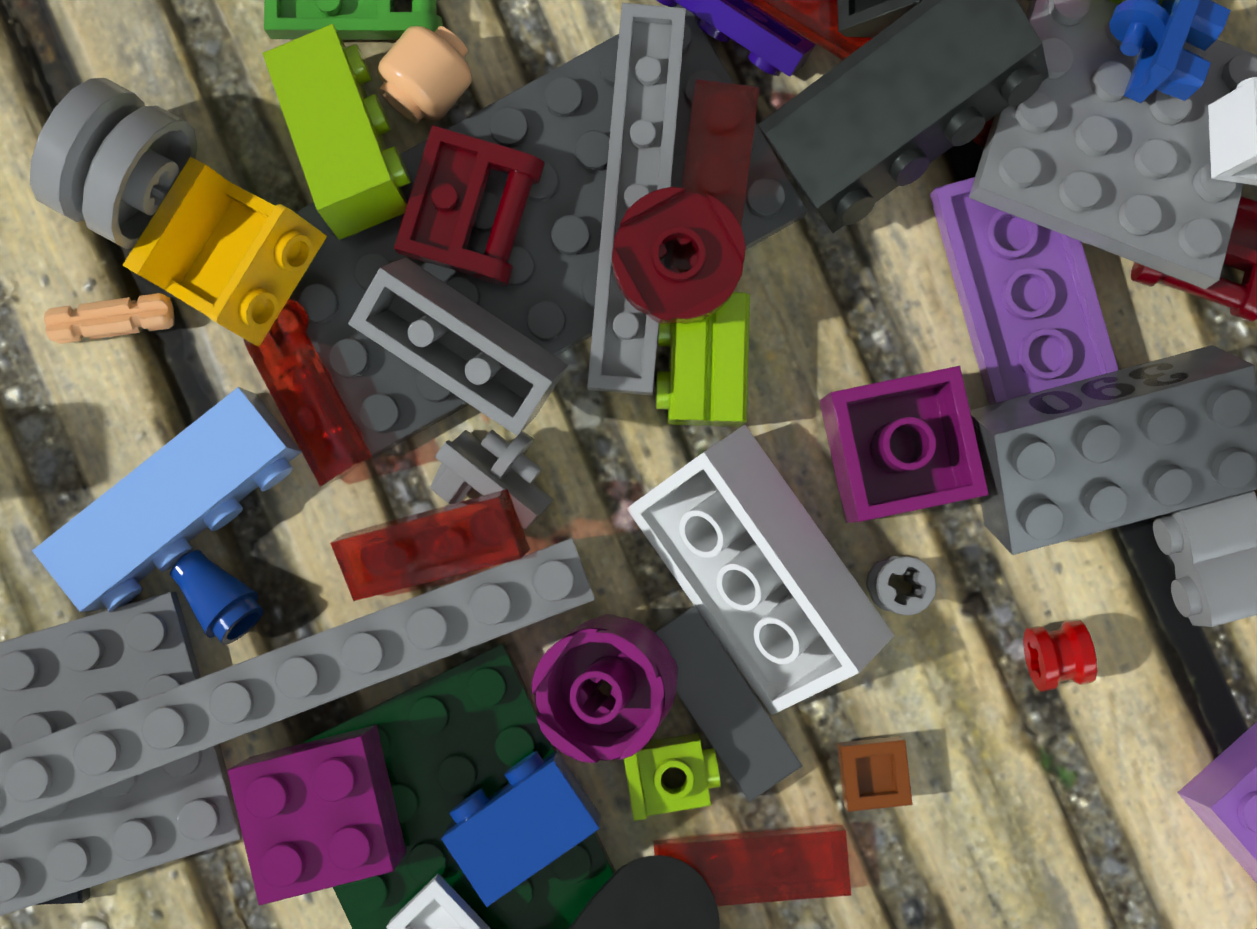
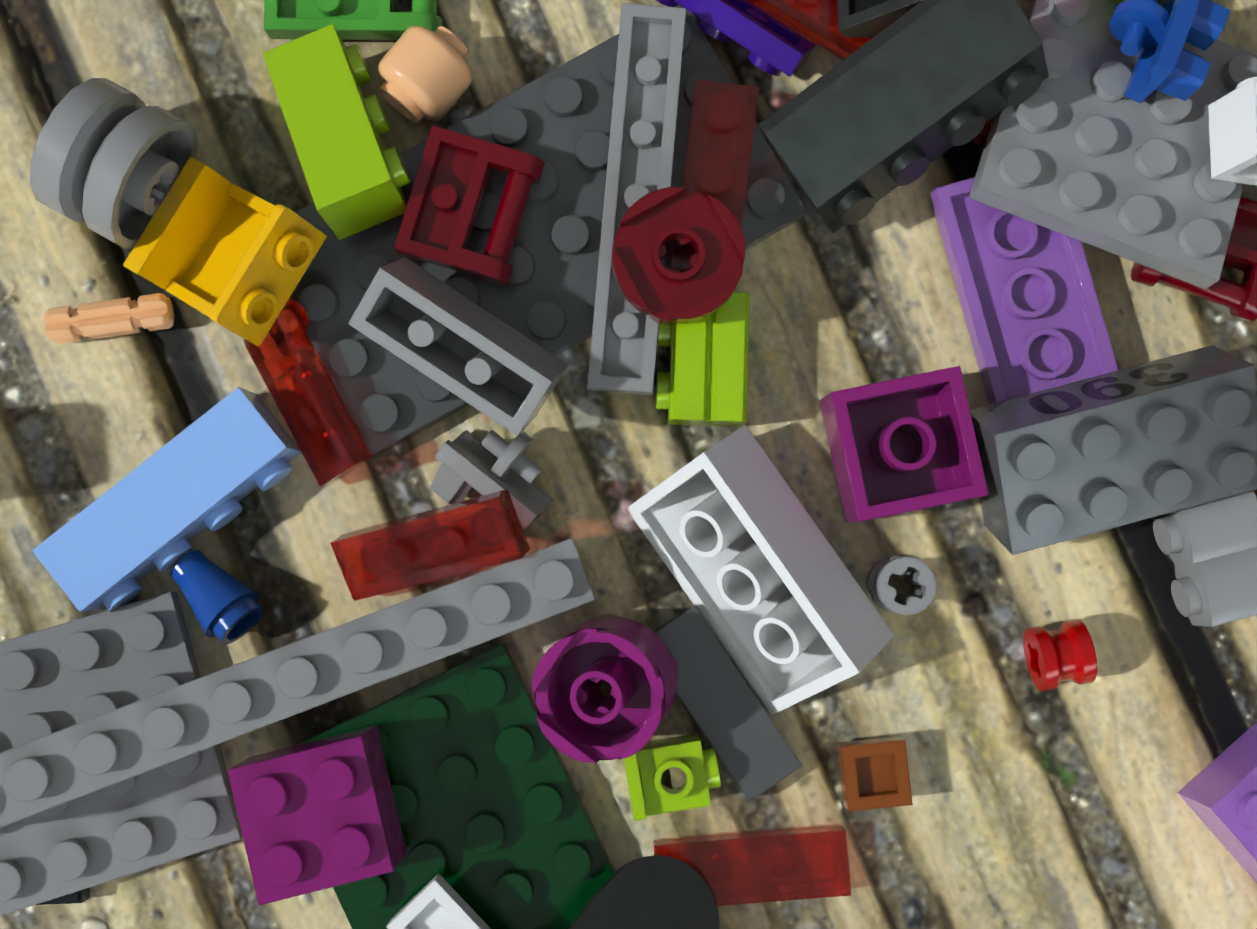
(520, 826): blue brick -> none

